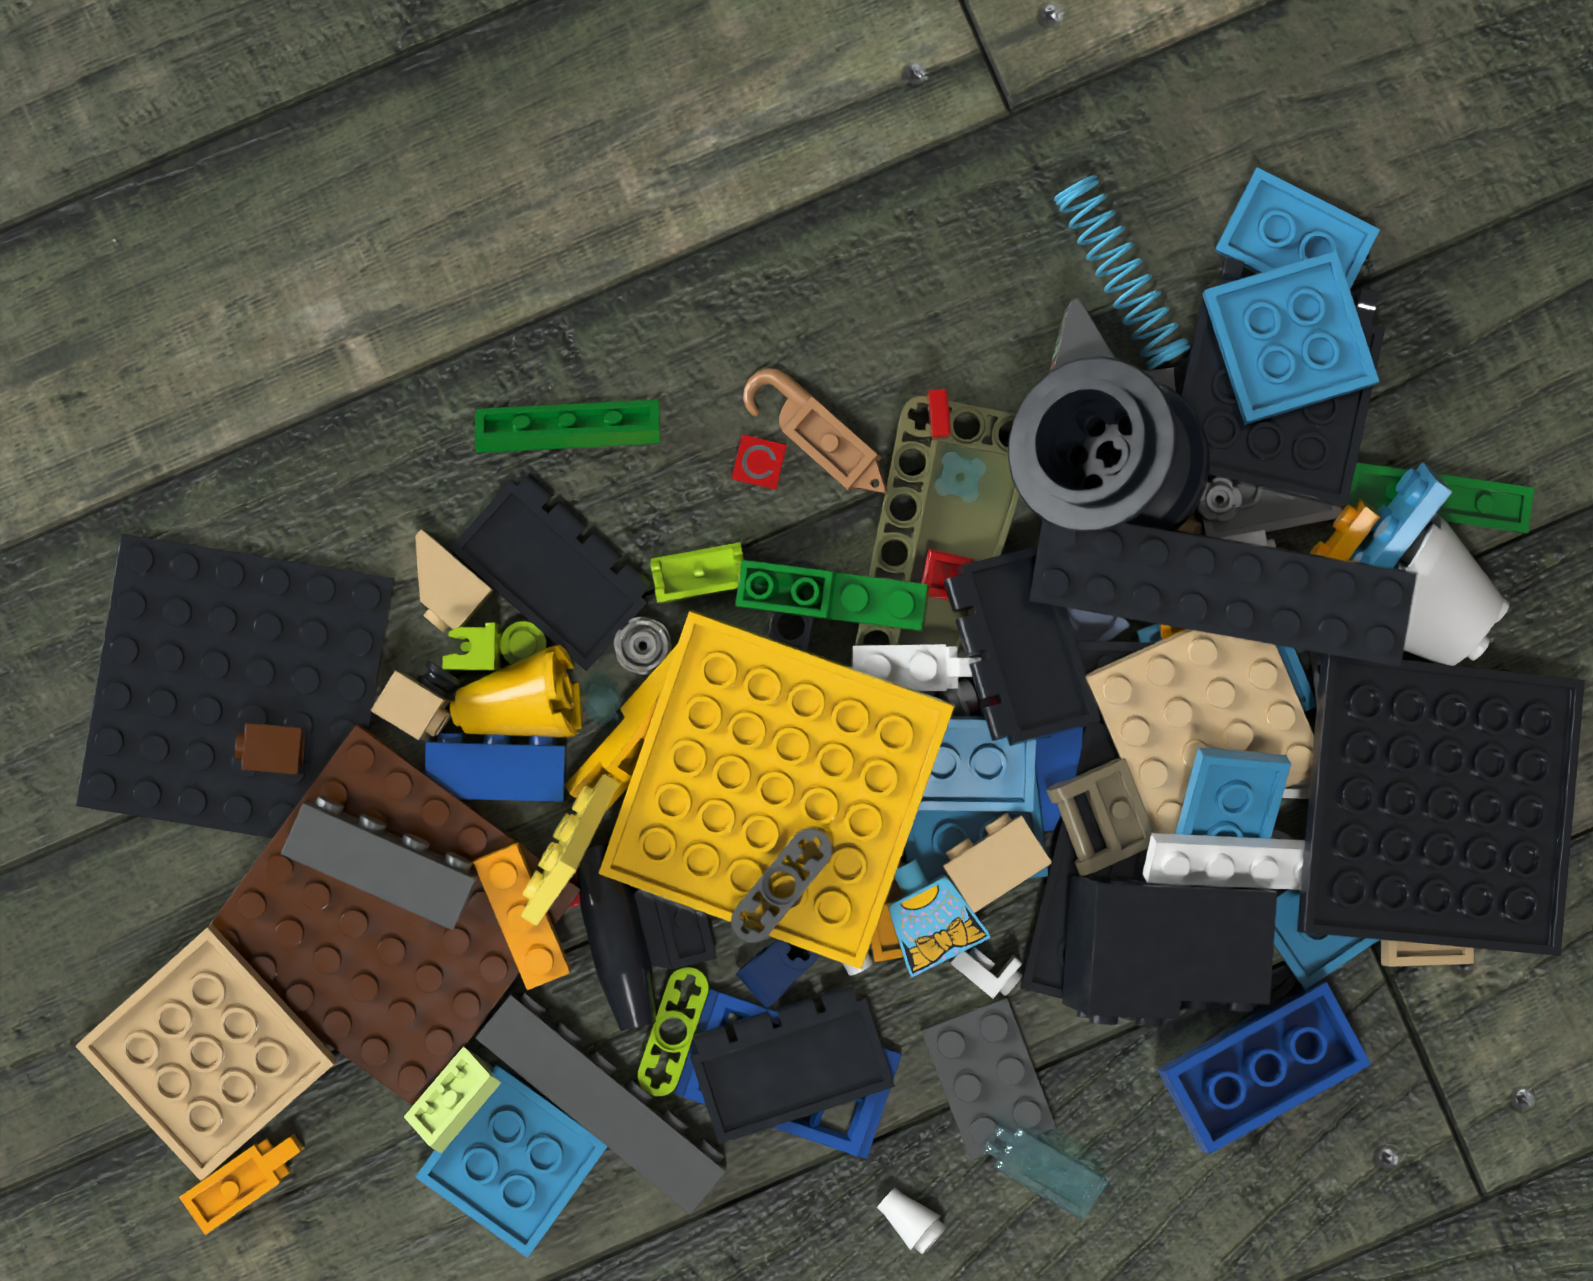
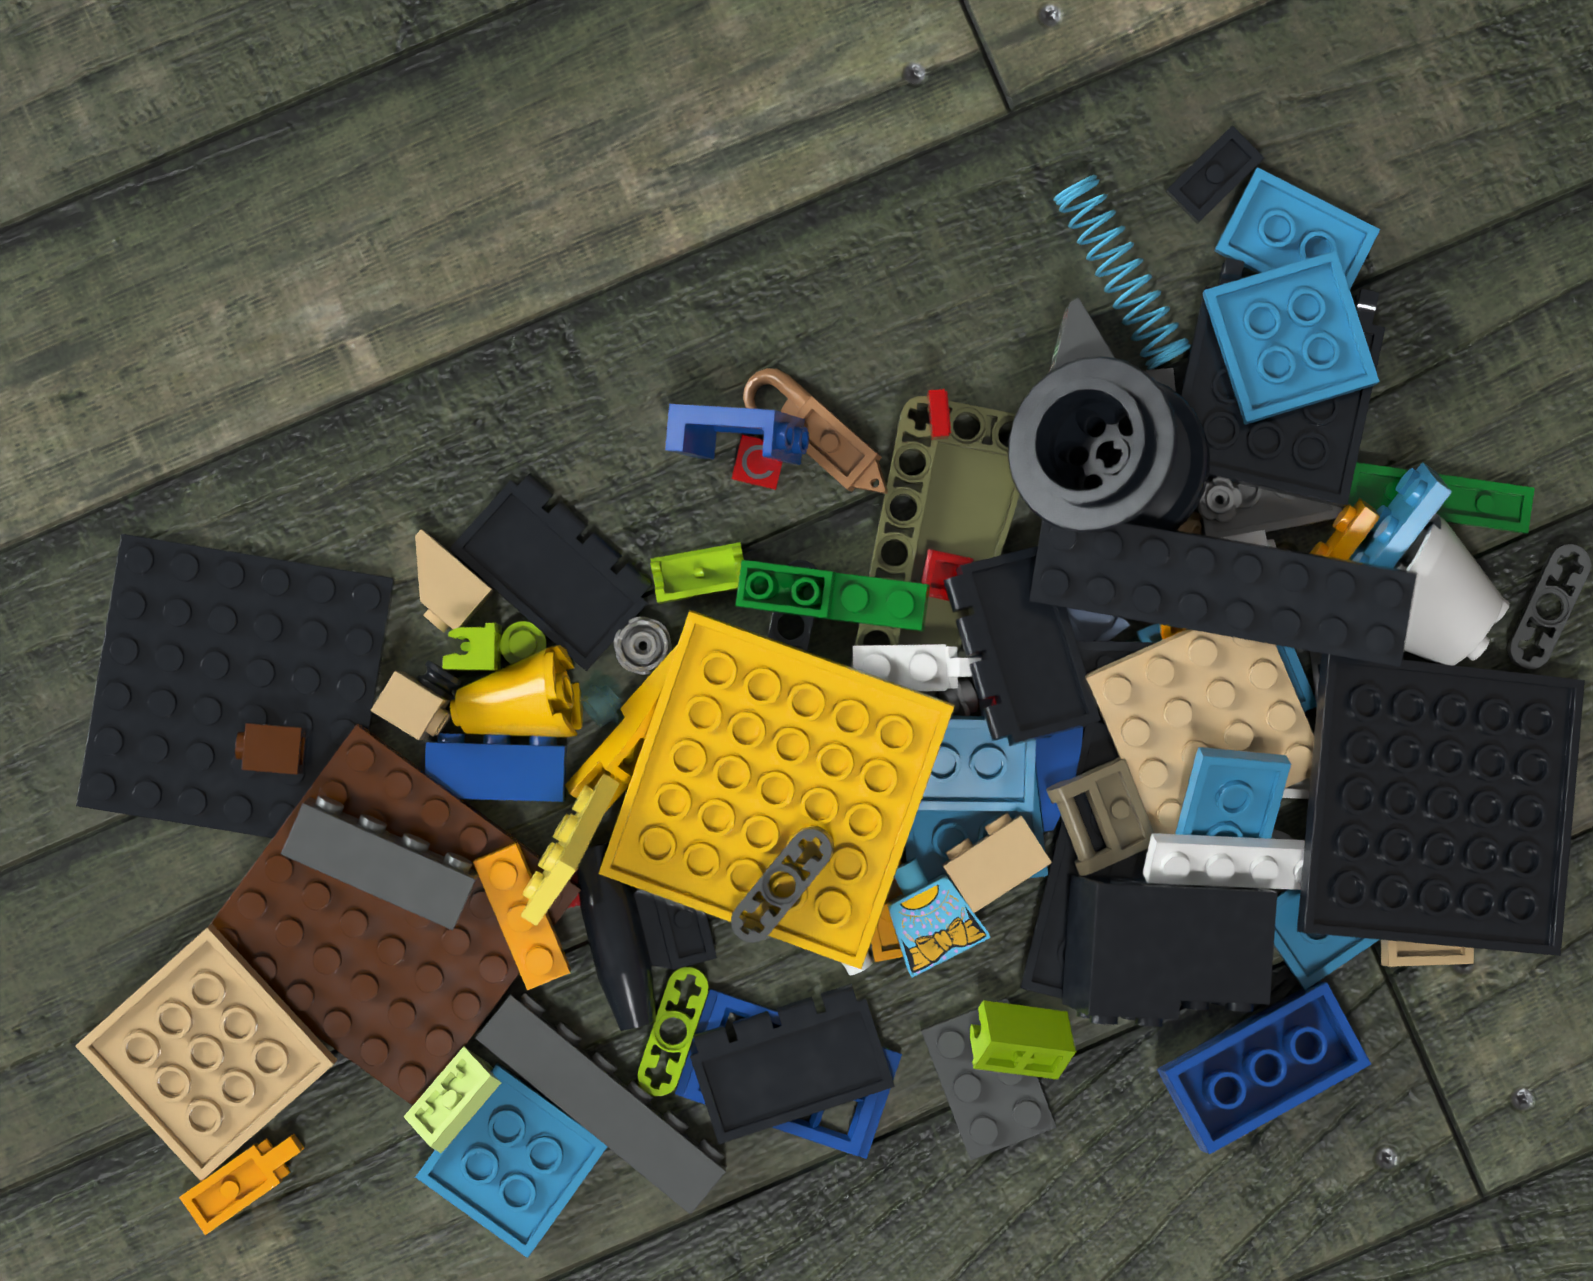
(567, 426): green plate -> none
(695, 427): none -> blue panel
(774, 971): dark blue piece -> none
(912, 1221): white cone -> none
(972, 471): clear light blue plate -> none
(977, 969): white bracket -> none
(1022, 1040): none -> lime hinge
(1047, 1170): clear light blue hinge -> none
(1214, 174): none -> black plate
(1543, 641): none -> dark grey beam

